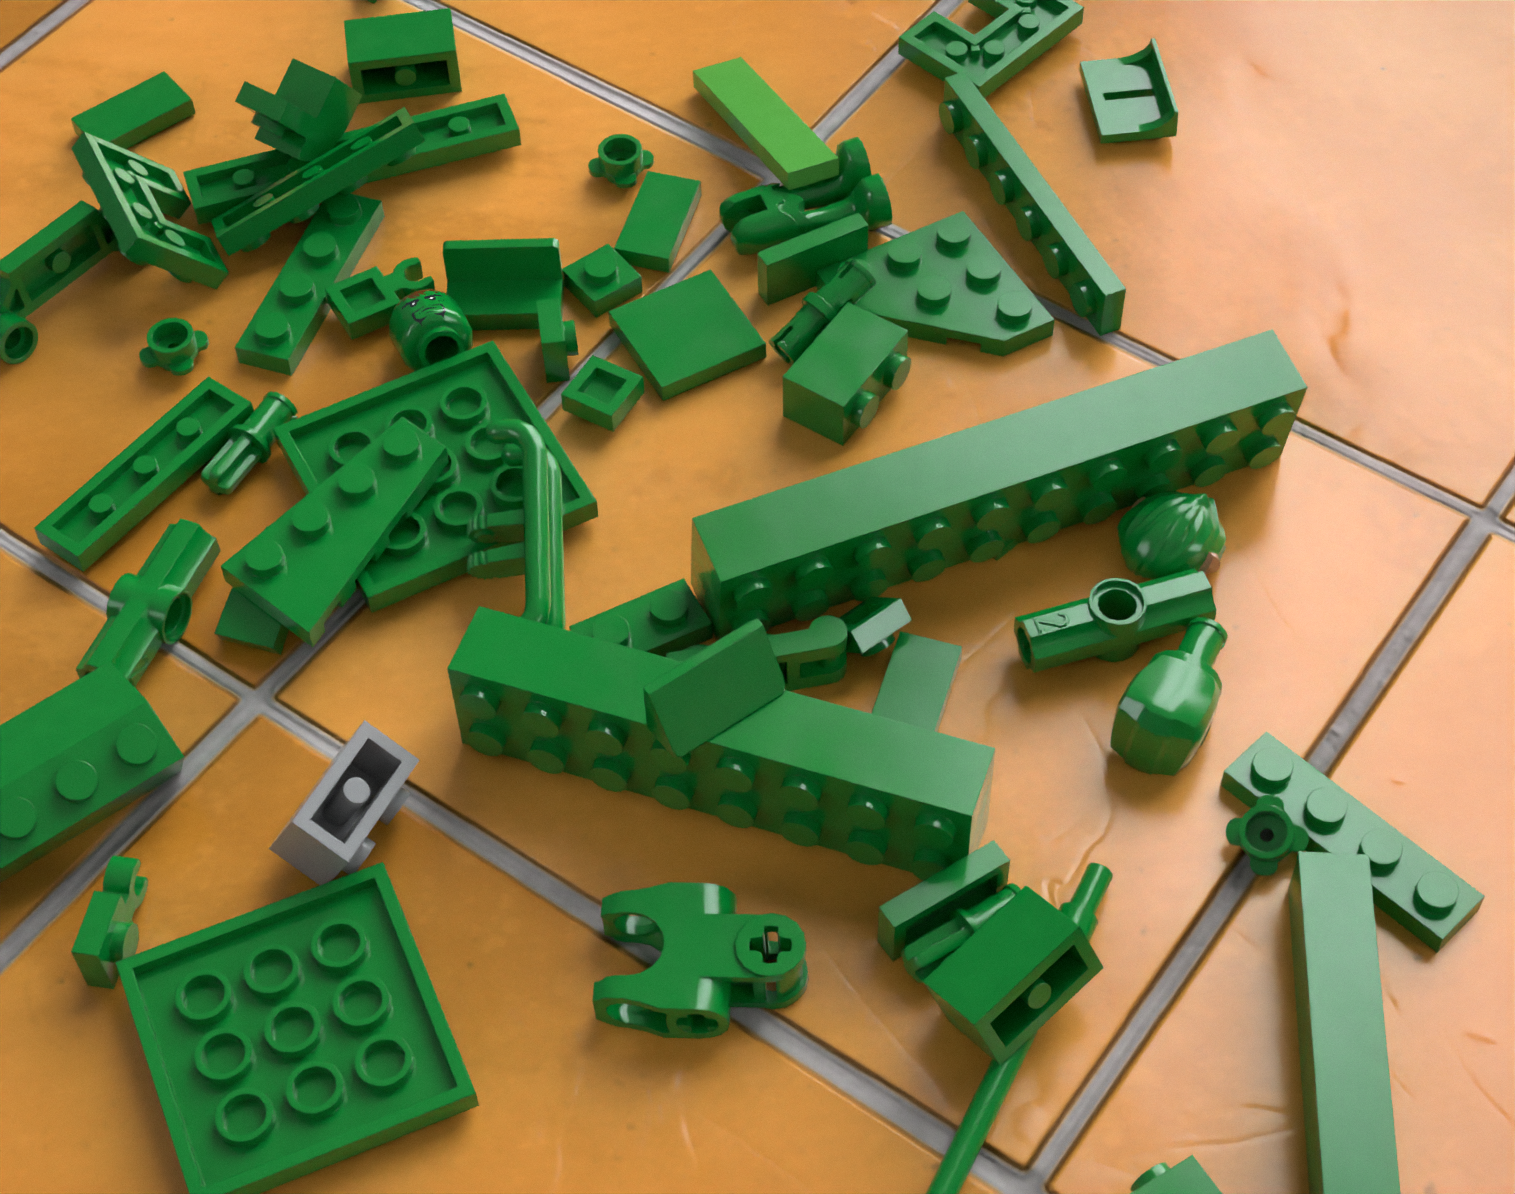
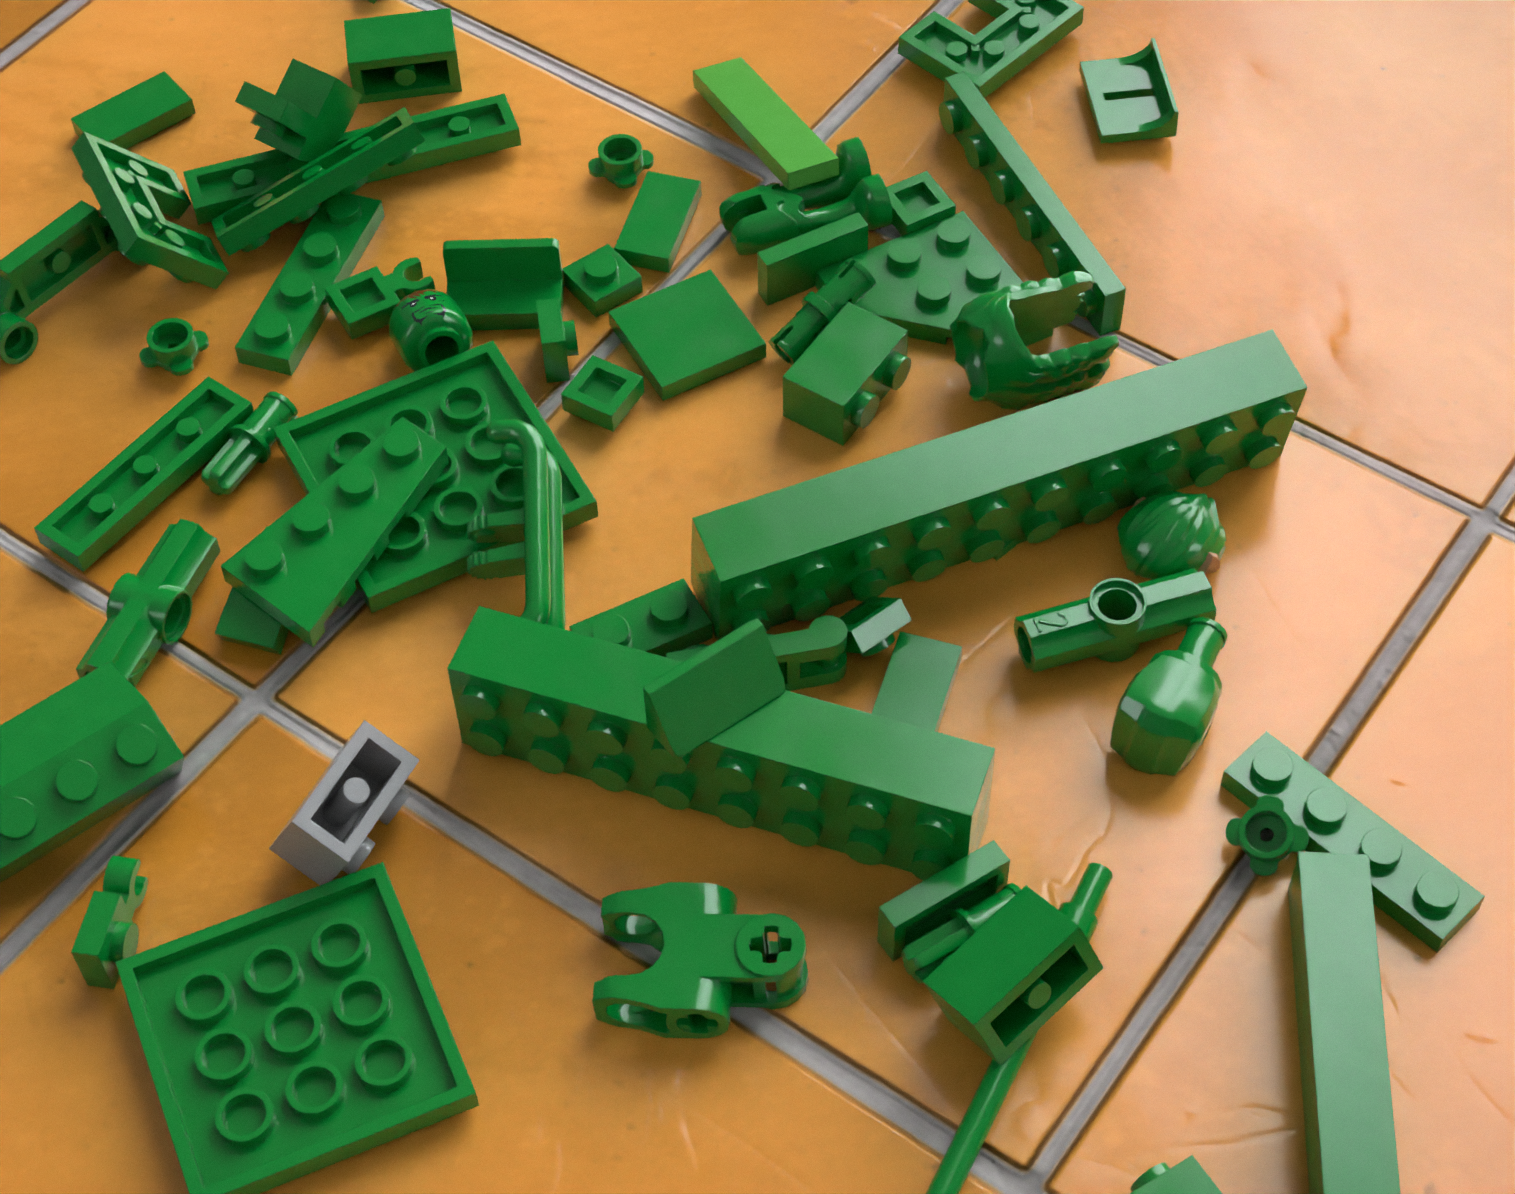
(918, 203): none -> green plate
(1000, 363): none -> green piece

